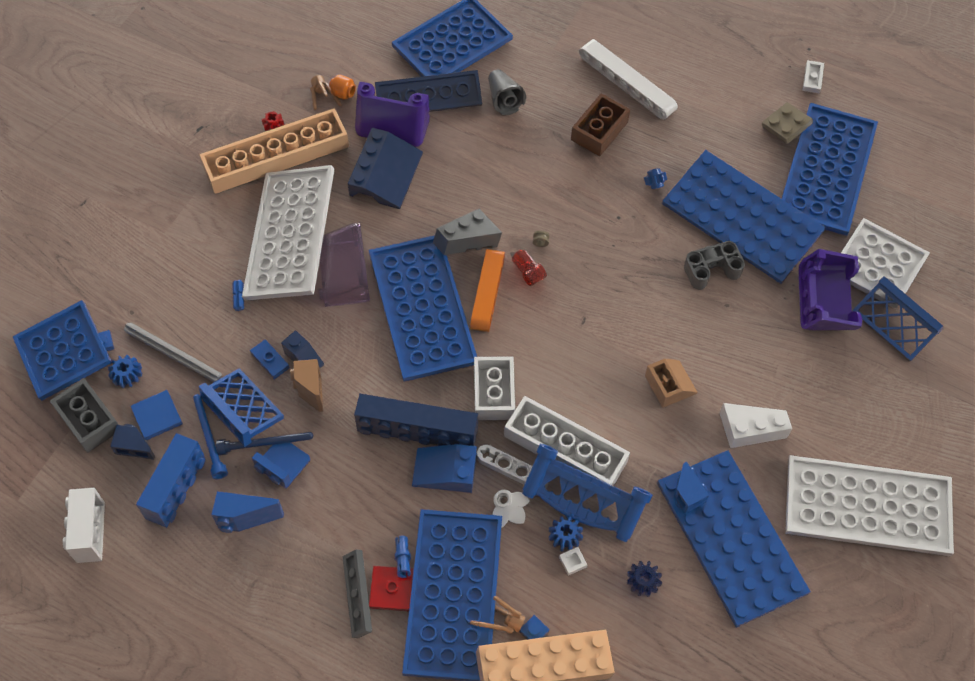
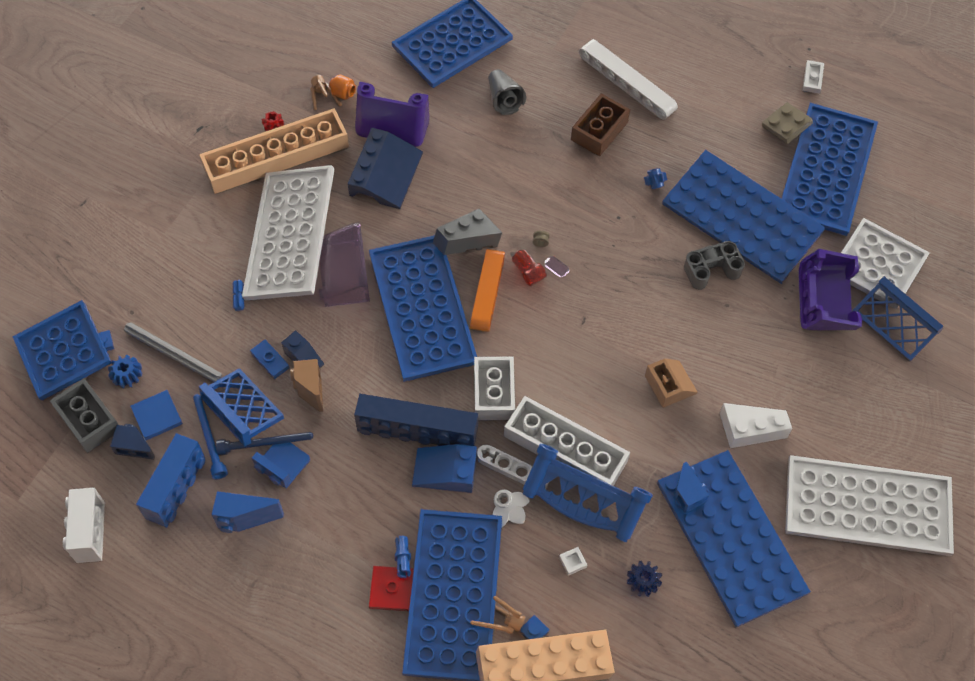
(357, 594): dark grey plate -> none
(444, 90): dark blue plate -> none
(556, 266): none -> piece
(557, 532): blue gear -> none

